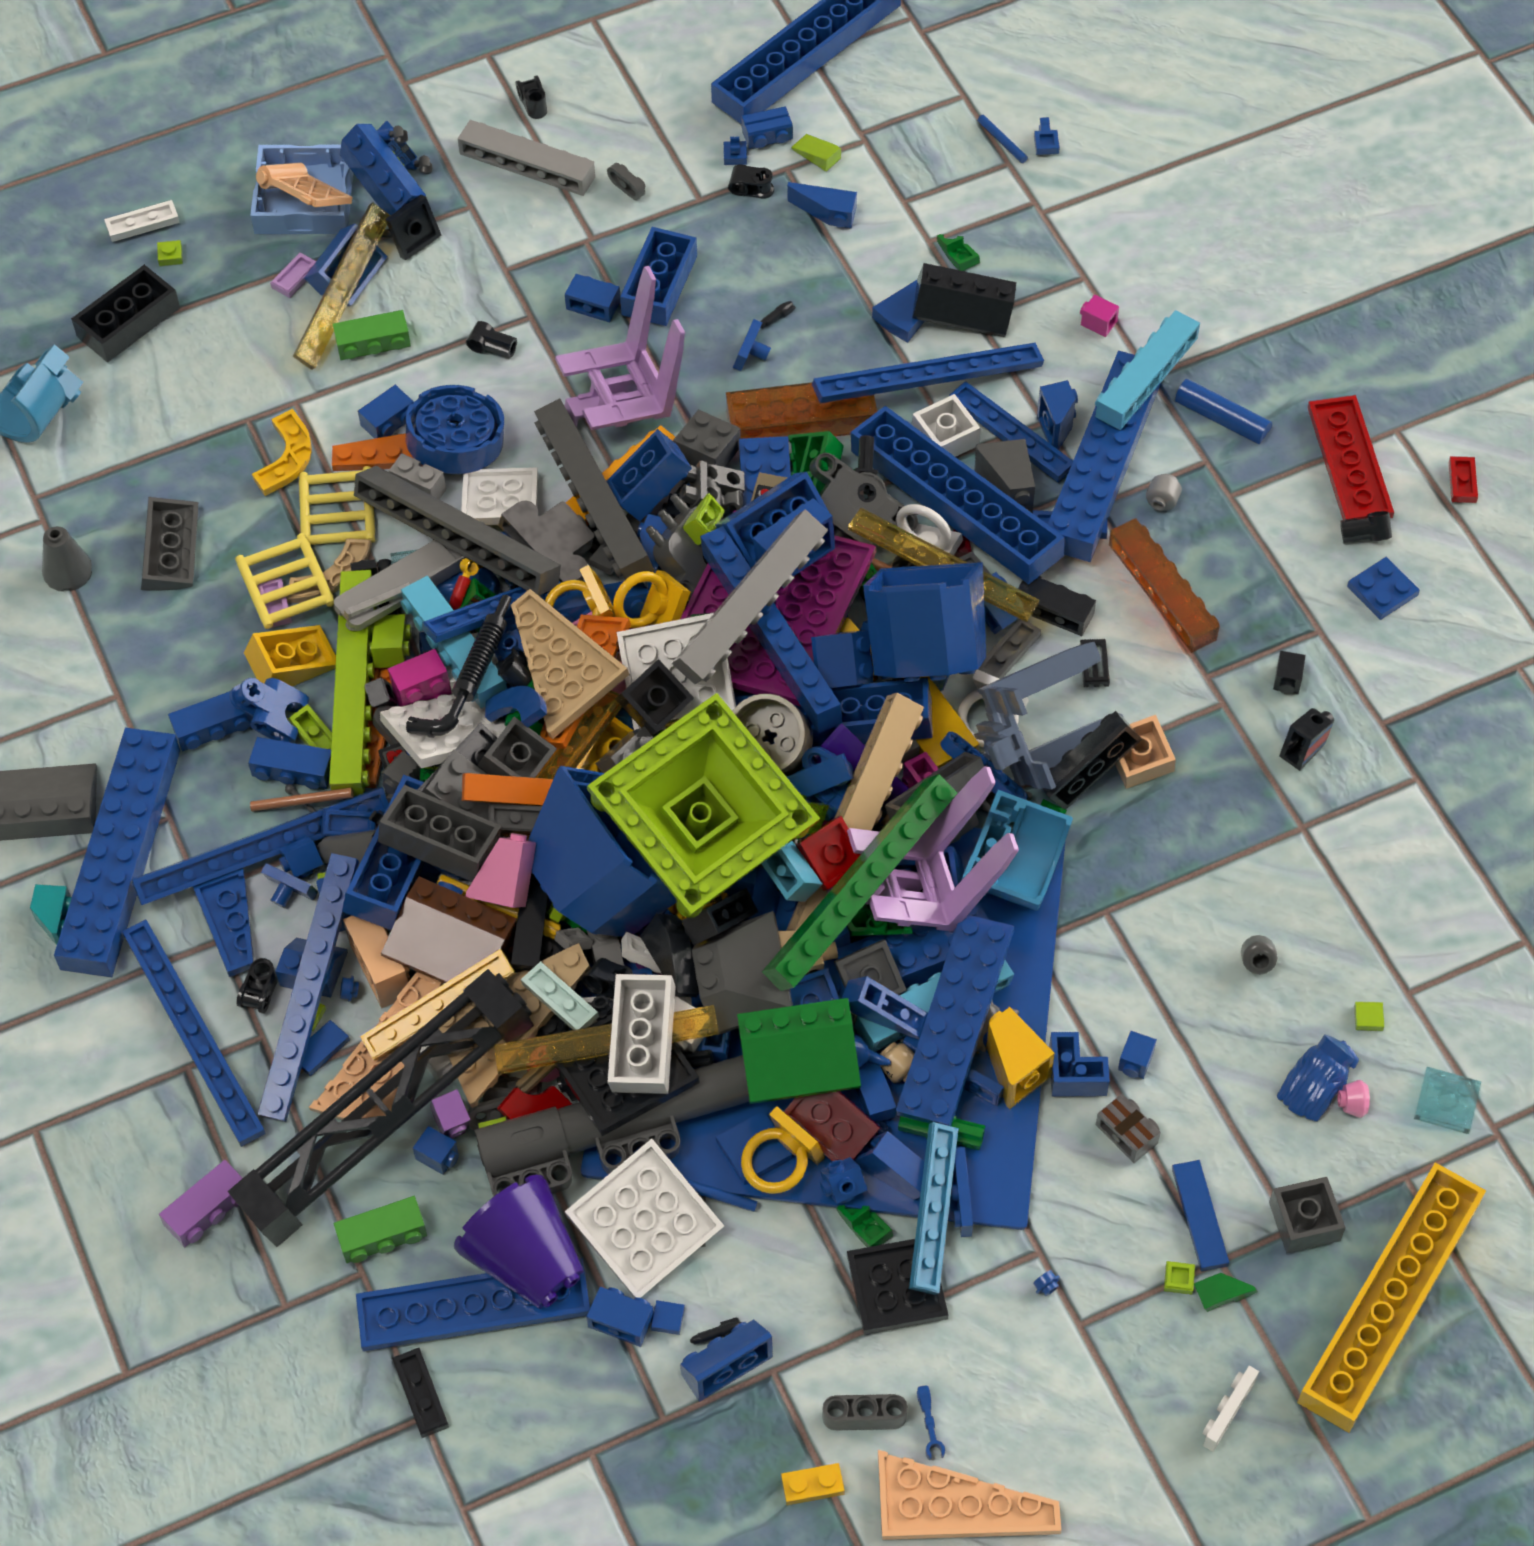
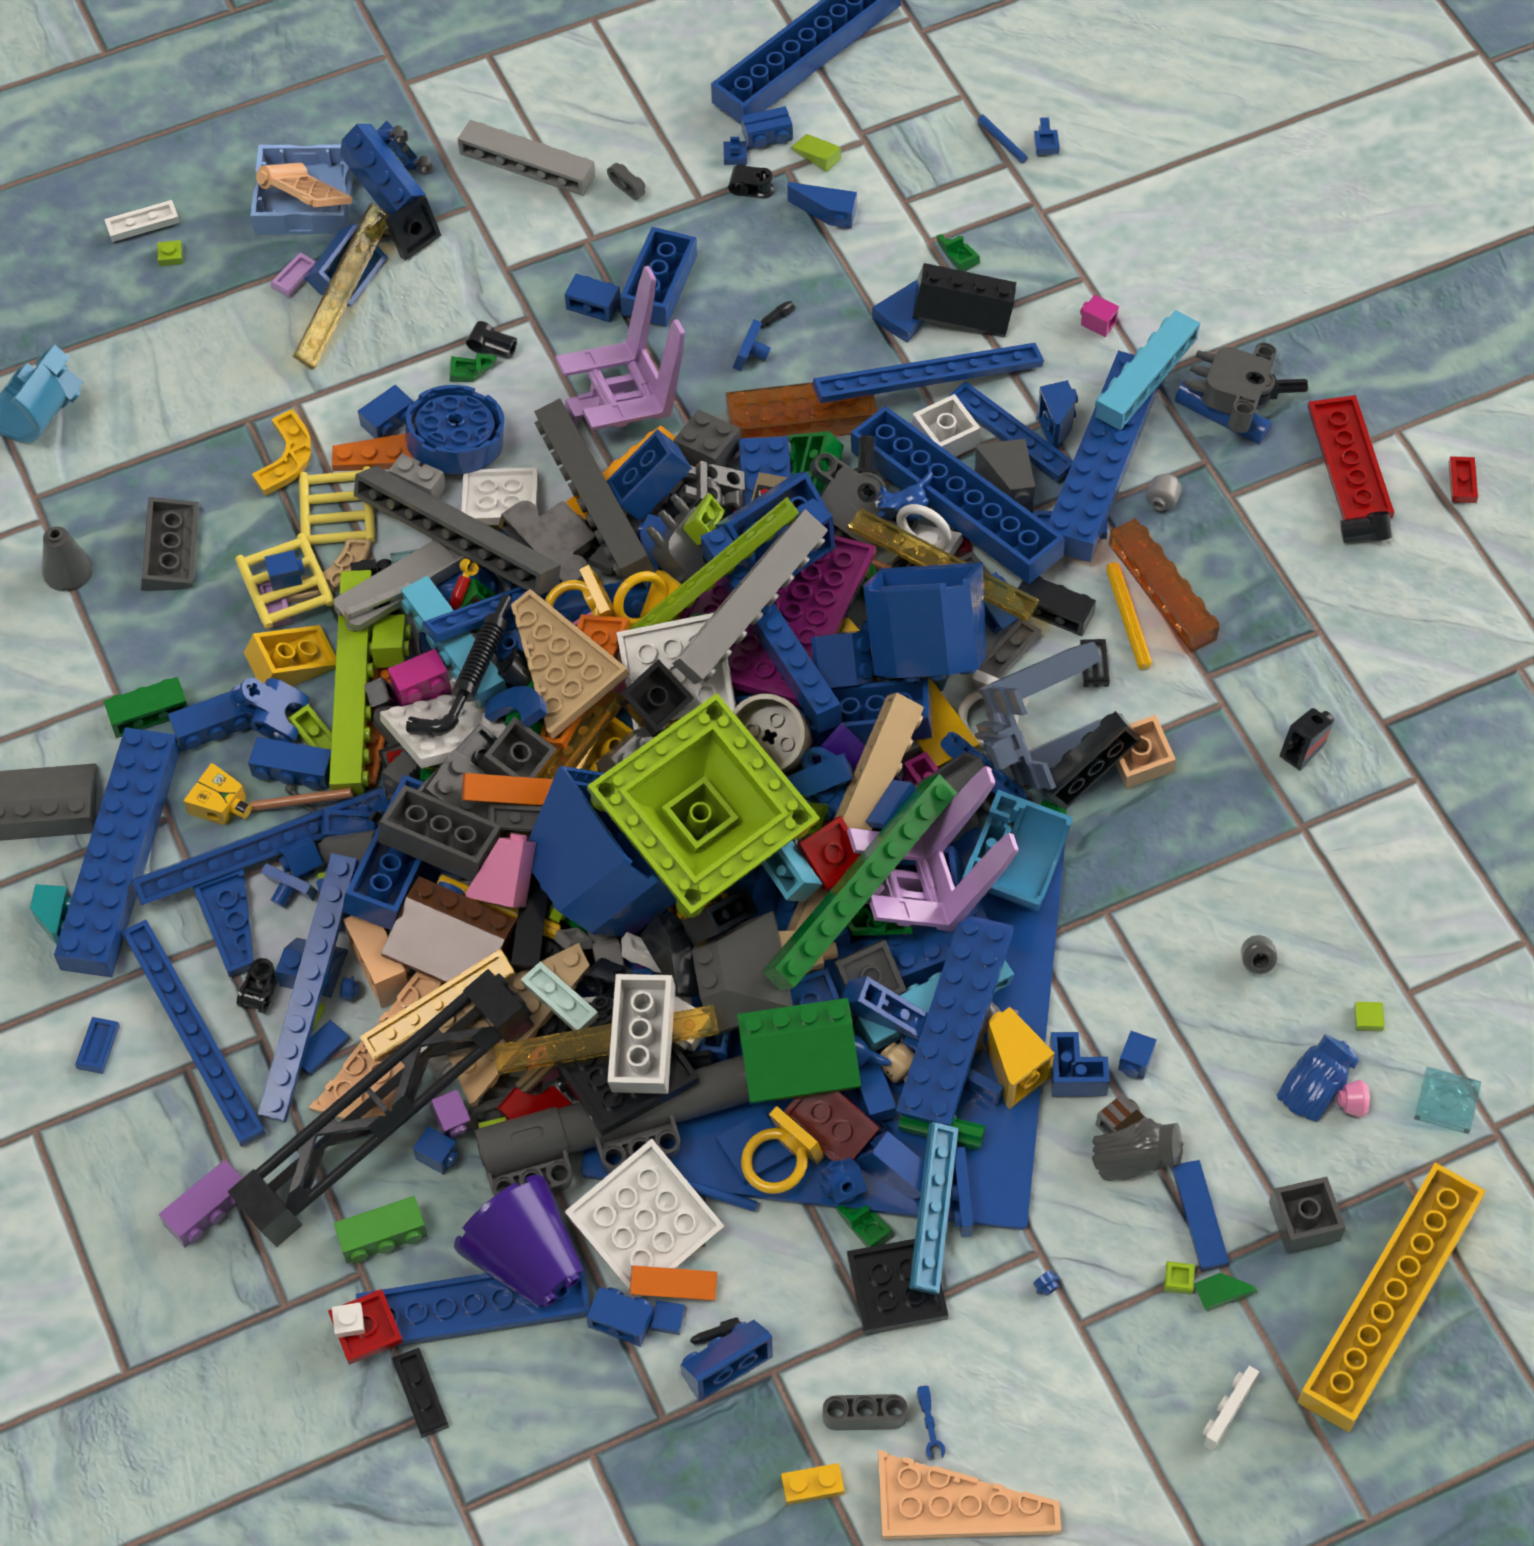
(97, 1045): none -> blue tile
(125, 313): black brick -> none
(145, 706): none -> green brick
(217, 797): none -> yellow torso
(284, 570): none -> blue brick
(348, 1320): none -> white plate
(371, 335): bright green brick -> none
(379, 1327): none -> red plate
(470, 369): none -> green slope
(532, 97): black piece -> none
(673, 1282): none -> orange tile
(720, 565): none -> lime plate
(890, 803): none -> blue tile
(891, 503): none -> blue animal
(1128, 616): none -> yellow axle
(1137, 1150): none -> dark grey hair
(1241, 382): none -> dark grey piece
(1289, 672): black brick -> none
(1383, 588): blue plate -> none

